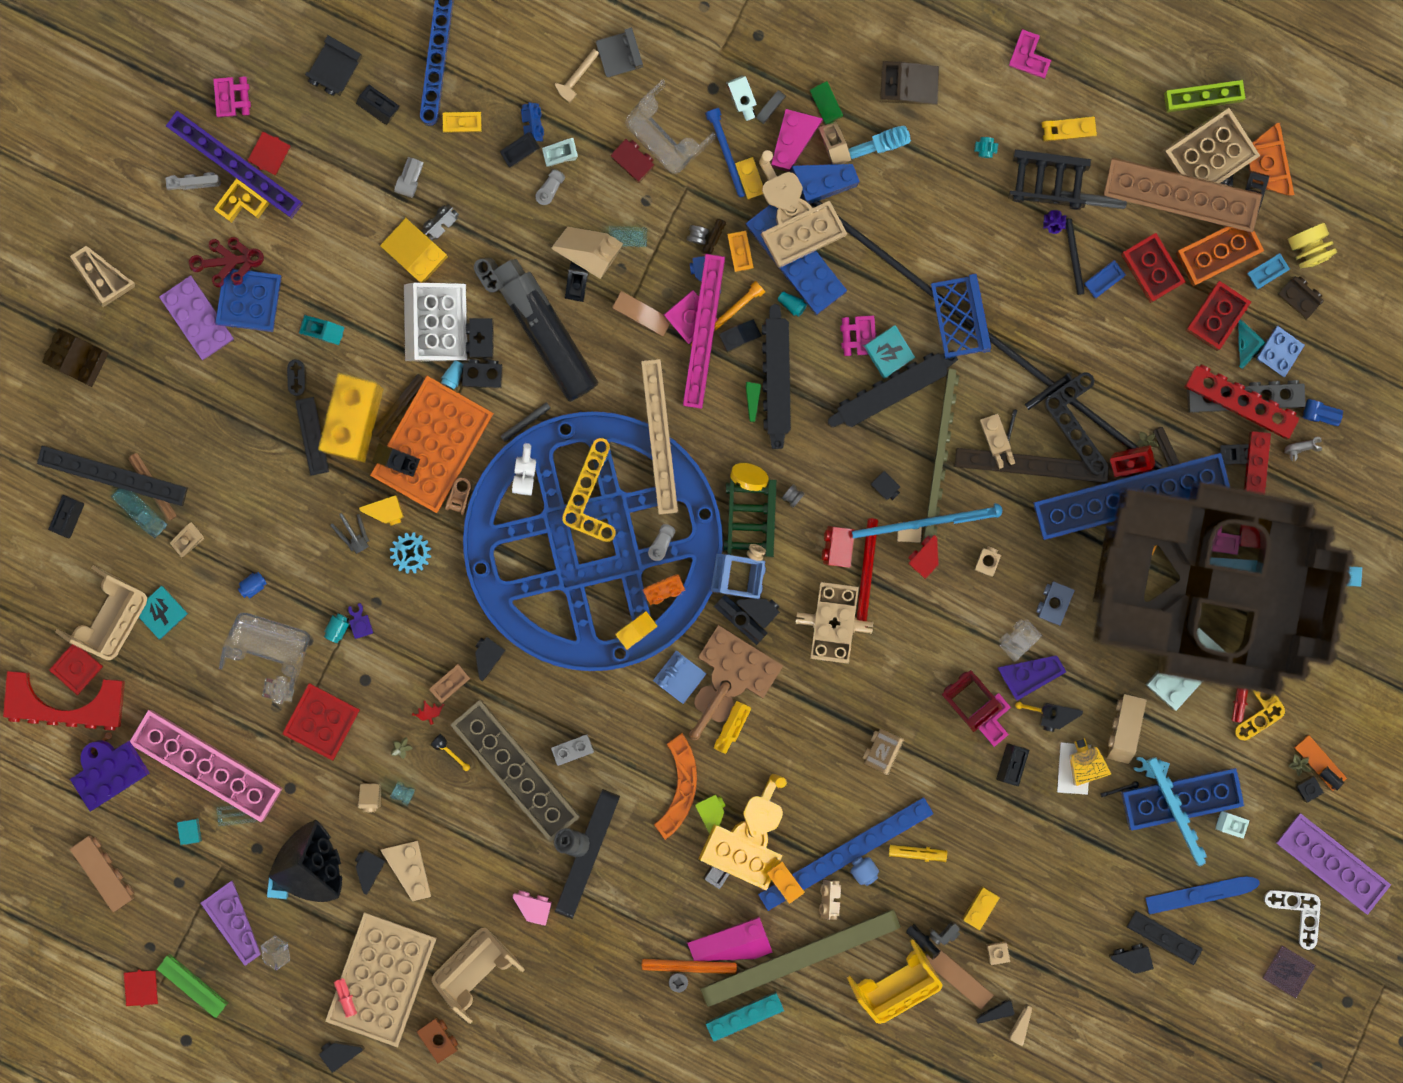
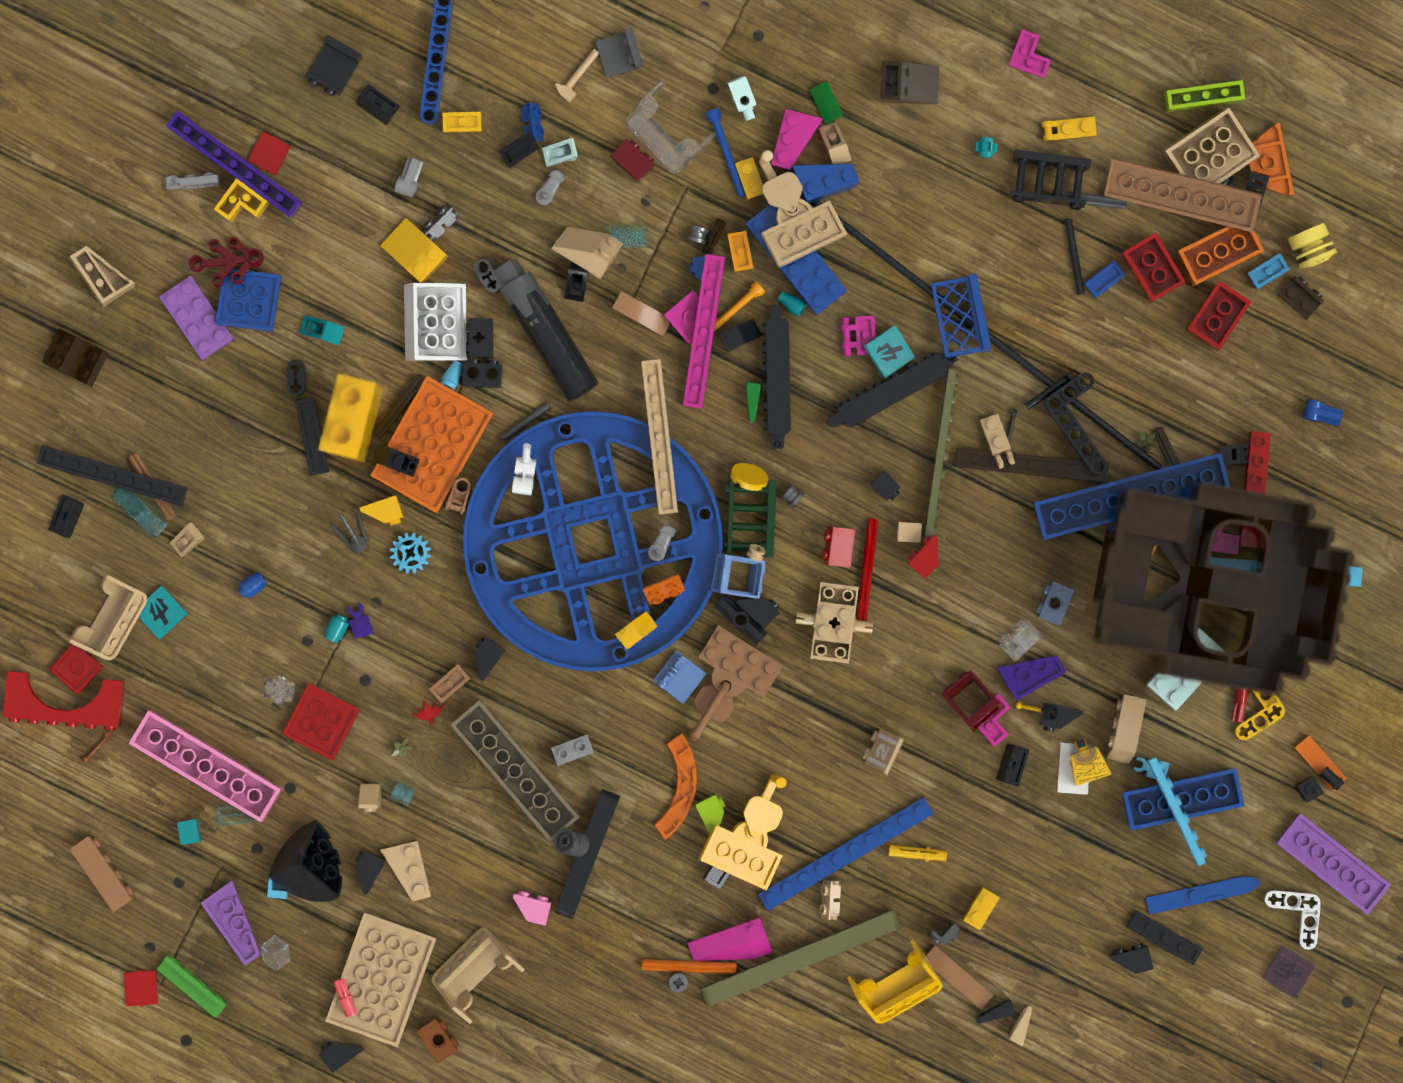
(108, 772): dark purple plate -> none
(225, 97): dark pink plate -> none
(267, 640): clear windscreen -> none
(440, 743): hinge -> none
(585, 493): yellow beam -> none
(732, 727): yellow hinge -> none
(744, 1016): teal brick -> none
(771, 106): dark grey beam -> none
(785, 882): light orange plate -> none
(864, 871): medium blue head -> none
(882, 142): medium azure gear -> none
(923, 941): black pin -> none
(987, 570): tan brick -> none
(995, 511): dark azure bar -> none
(998, 953): tan brick -> none
(1054, 221): dark purple gear -> none
(1132, 461): red brick -> none
(1135, 784): black hinge -> none
(1232, 824): light aqua slope -> none
(1249, 343): teal tile -> none
(1280, 351): medium blue hinge -> none
(1283, 429): red brick -> none
(1295, 400): dark grey brick -> none
(1295, 448): light grey piece -> none
(1300, 764): olive plant -> none

